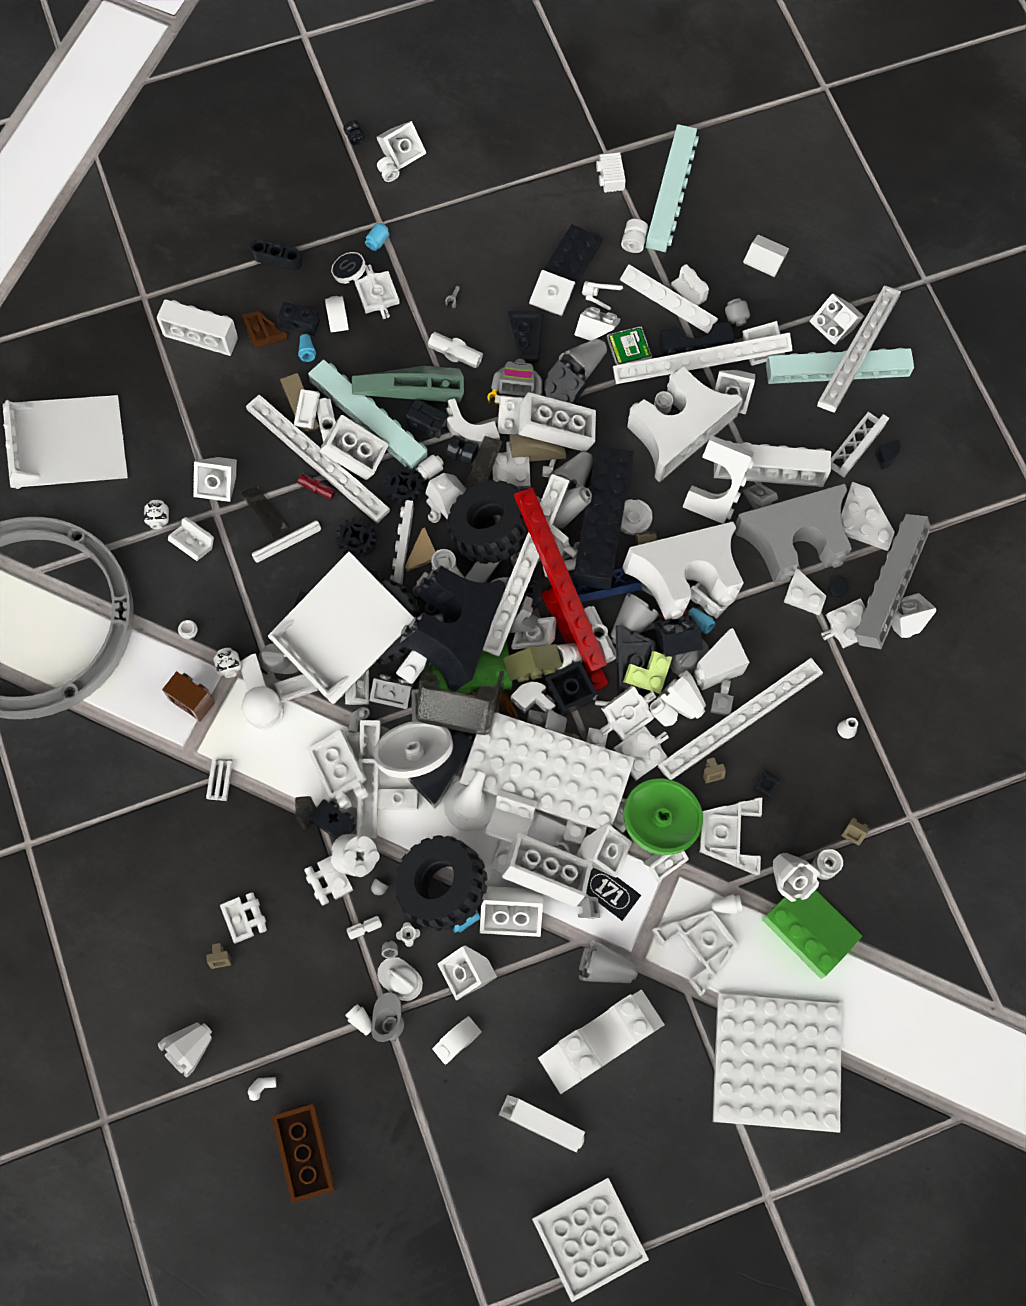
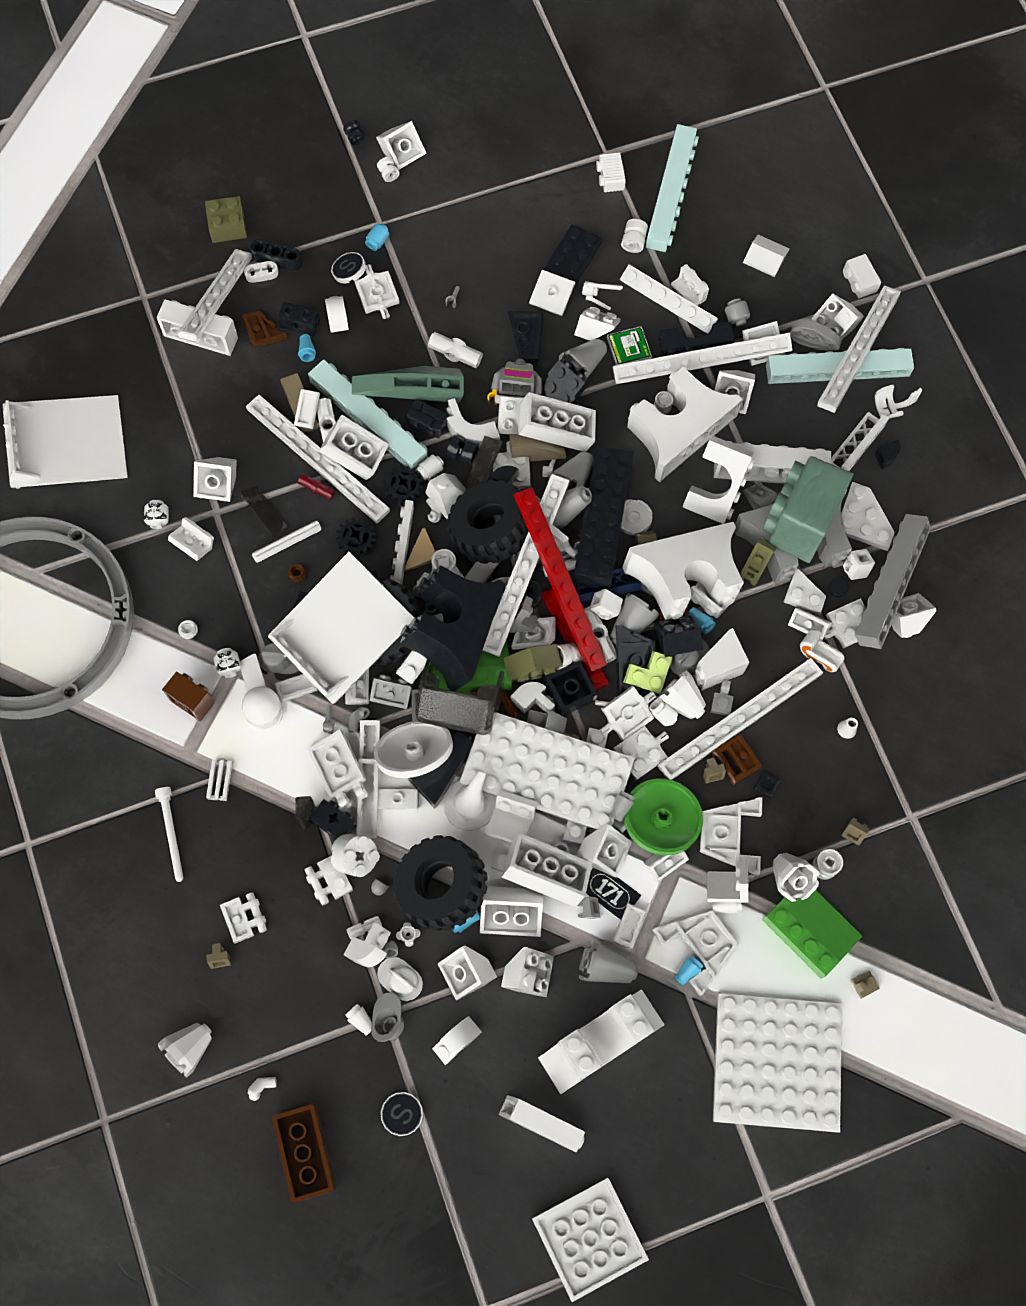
(163, 795): none -> white piece
(215, 295): none -> white tile
(225, 219): none -> olive brick
(261, 271): none -> white beam
(297, 568): none -> reddish brown plate
(328, 727): none -> light grey hand
(368, 952): none -> white brick
(401, 1114): none -> black tile
(505, 473): none -> black brick
(528, 972): none -> white slope
(606, 604): none -> white brick
(622, 805): none -> light grey cone
(629, 926): none -> white plate
(688, 970): none -> medium azure cone
(729, 885): none -> white bracket
(741, 755): none -> reddish brown plate
(757, 561): none -> olive plate
(806, 507): none -> sand green brick
(806, 621): none -> white slope
(815, 335): none -> light grey piece
(821, 652): none -> white animal
(858, 564): none -> white brick
(861, 276): none -> white brick
(865, 984): none -> dark tan tile
(887, 393): none -> white helmet

